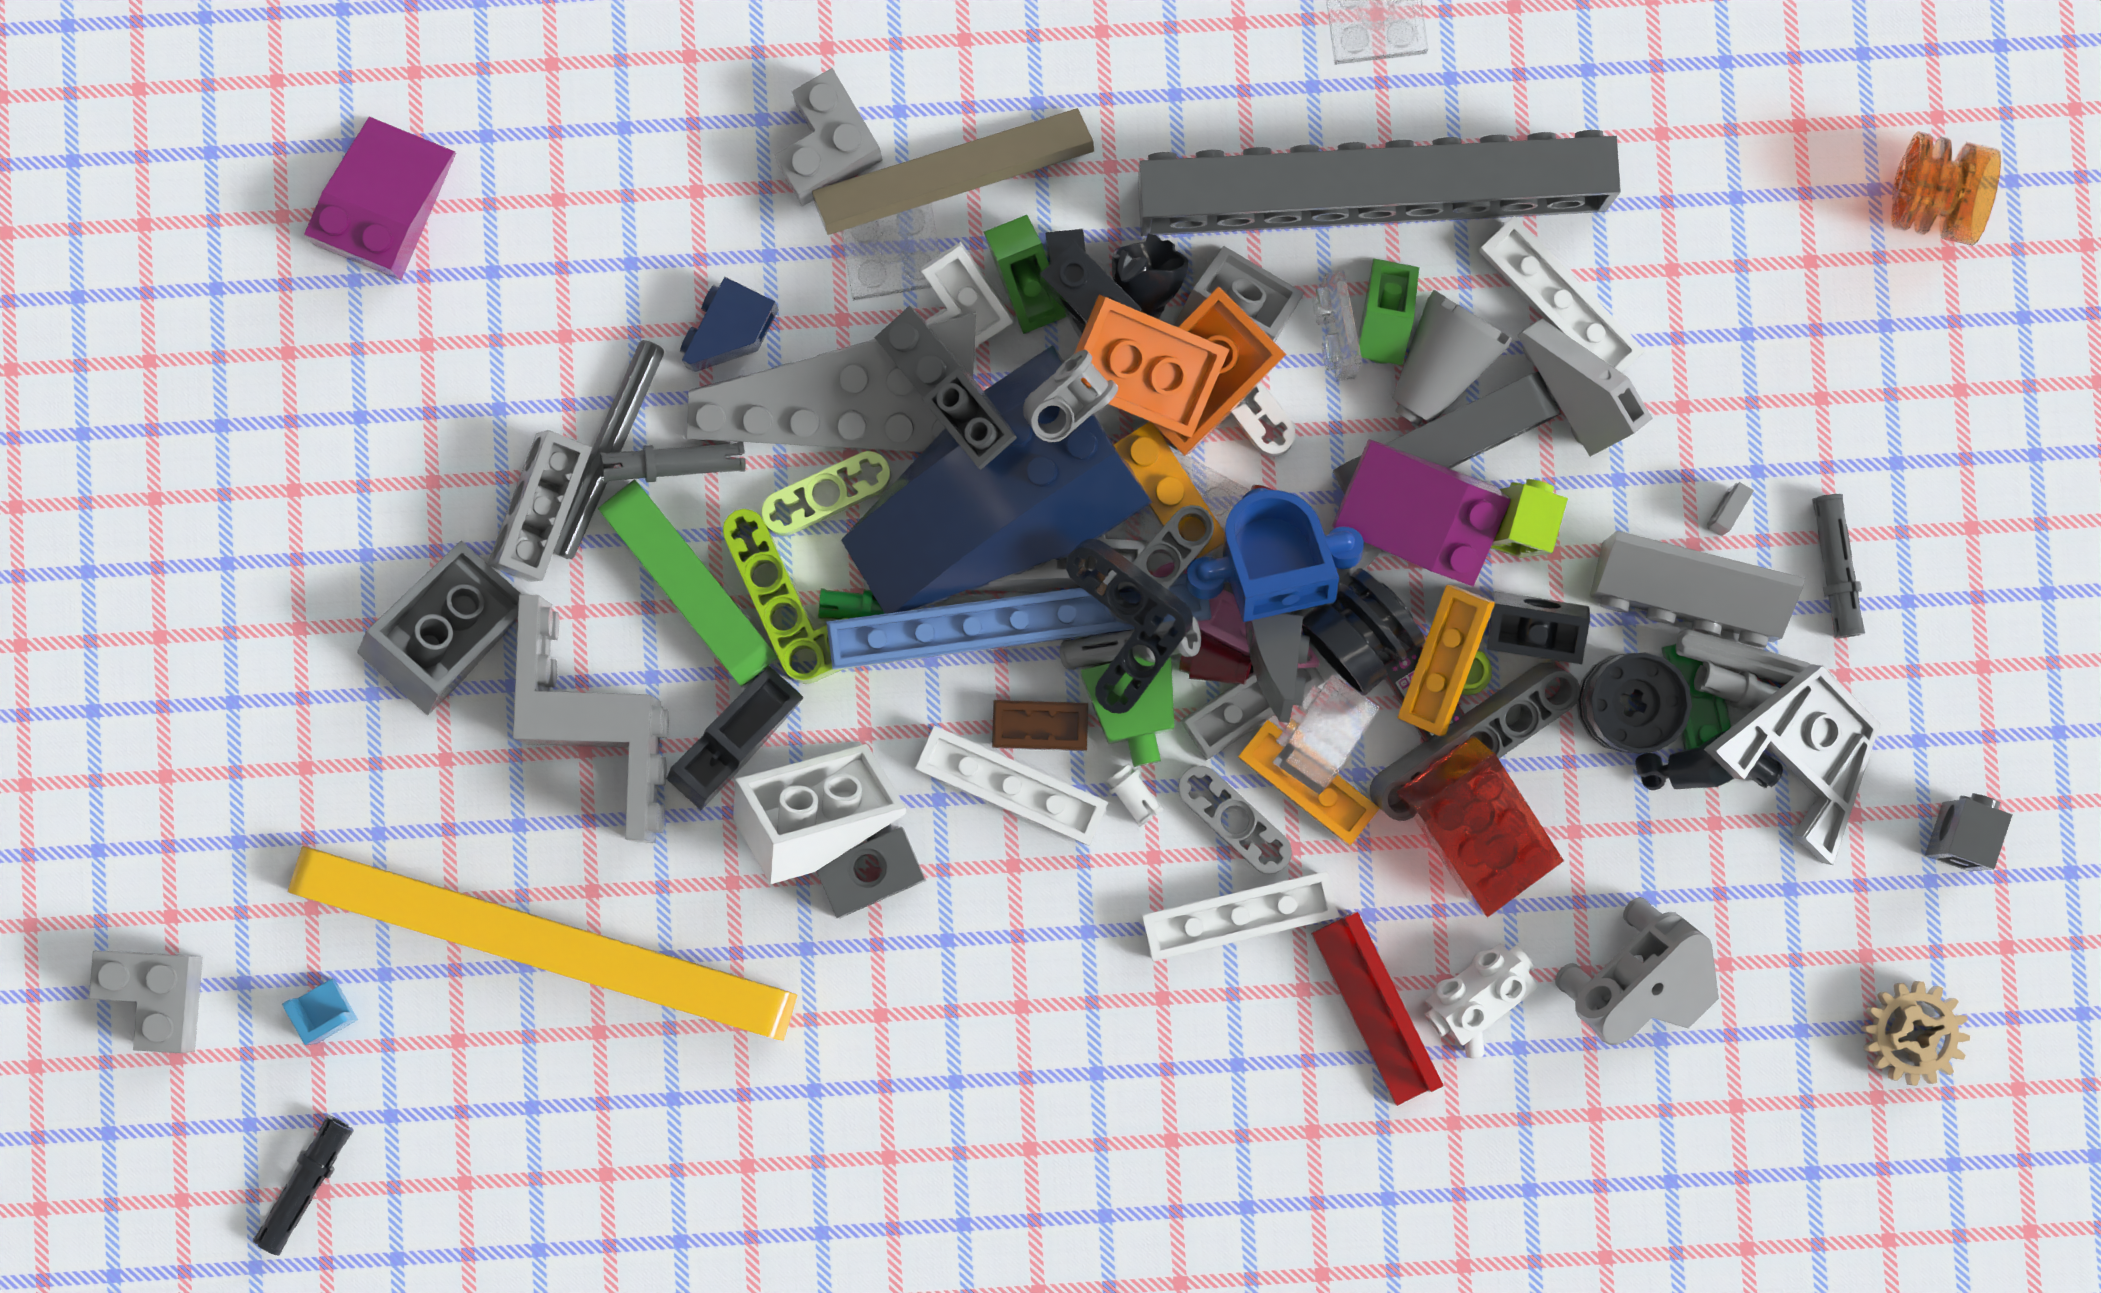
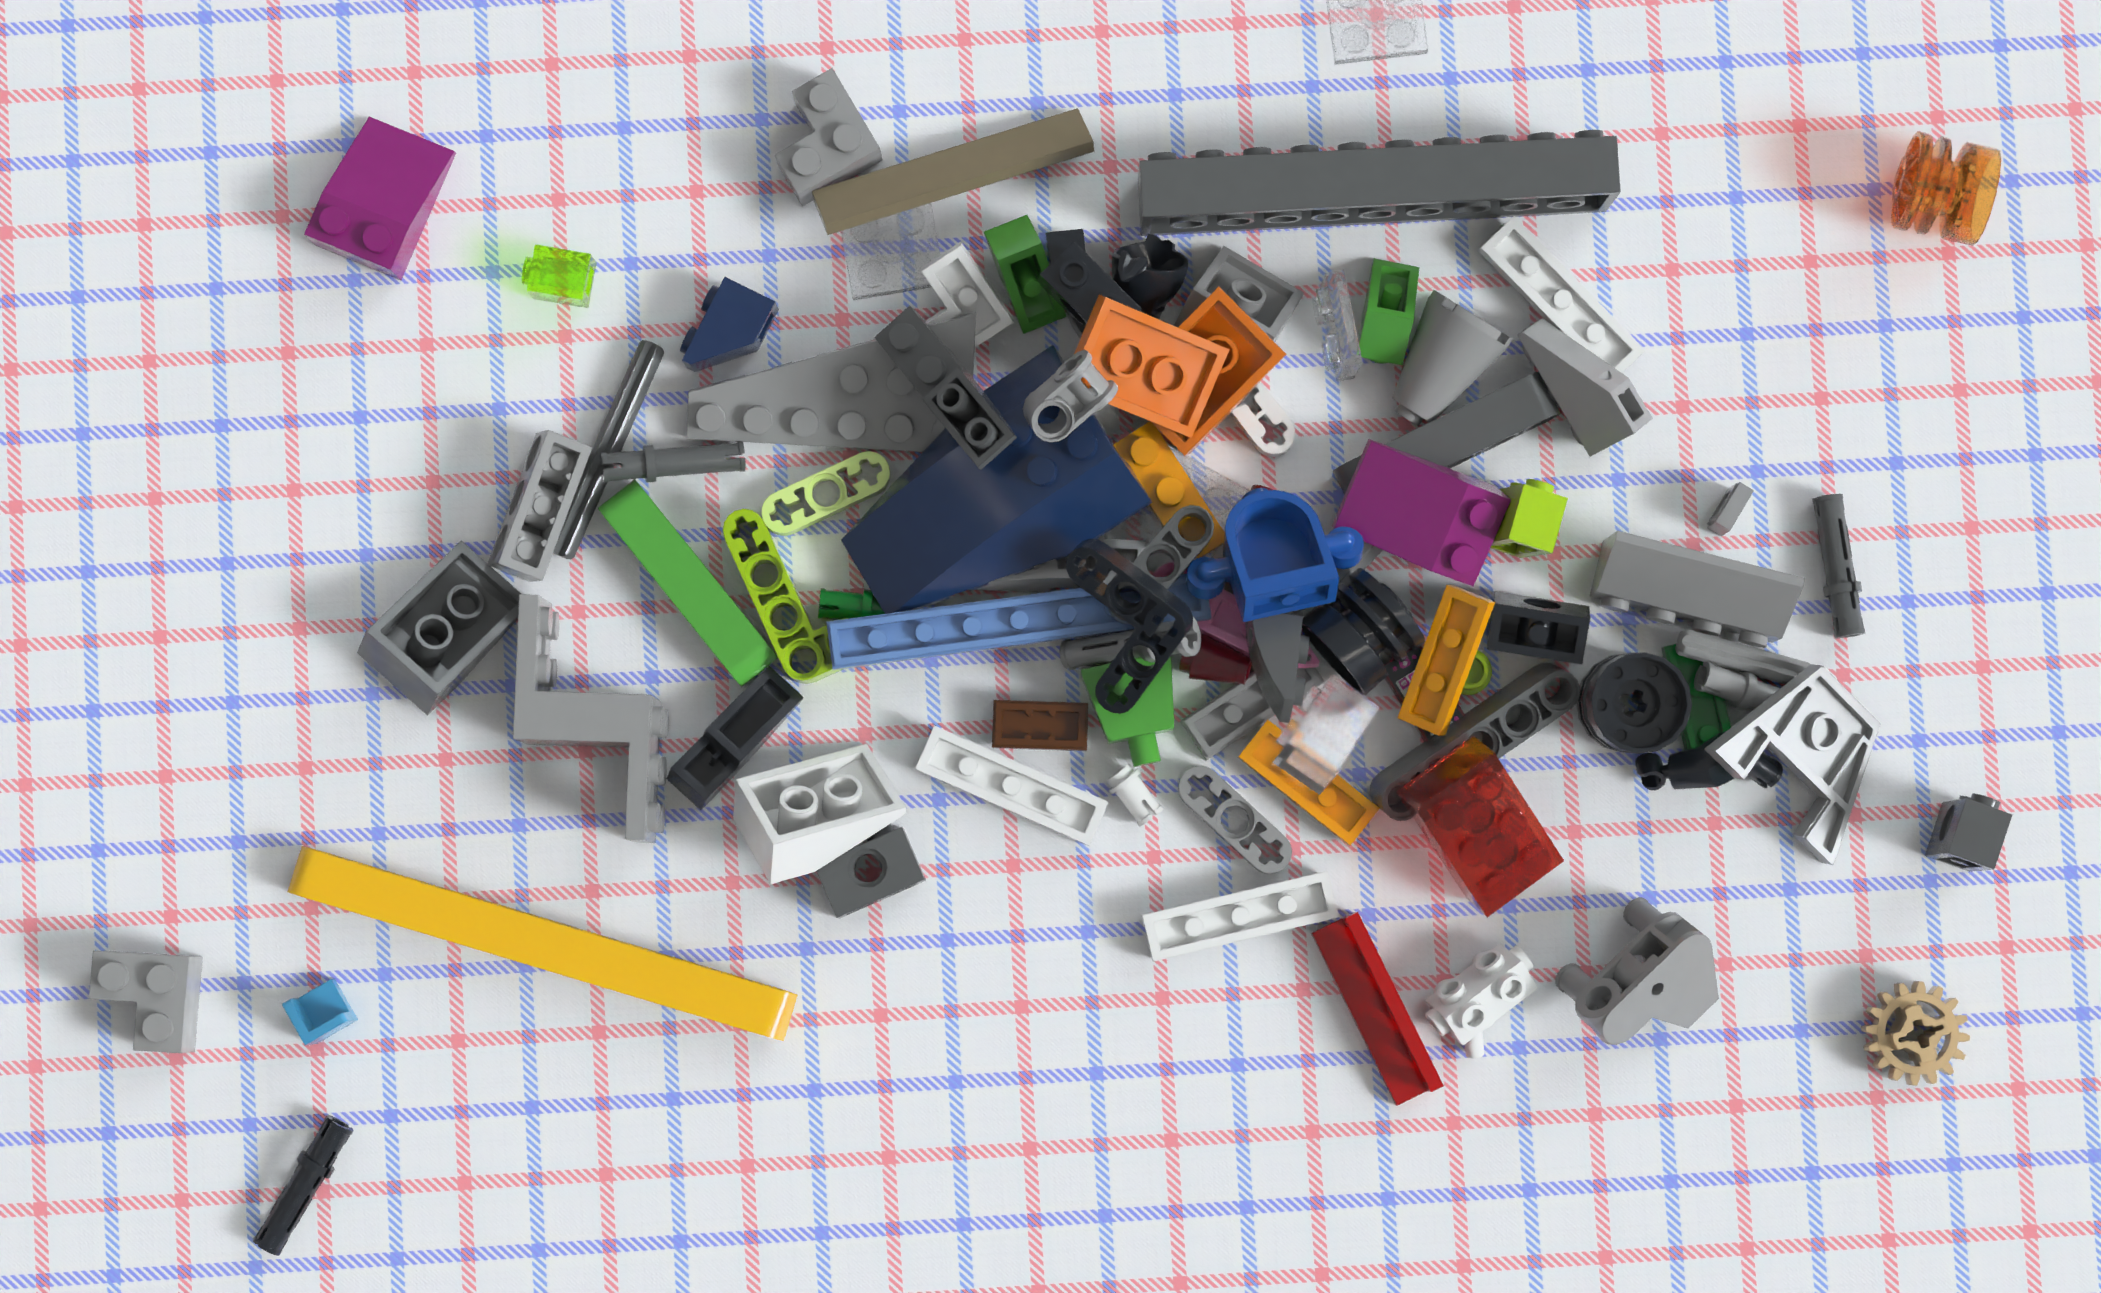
(559, 276): none -> clear neon green brick

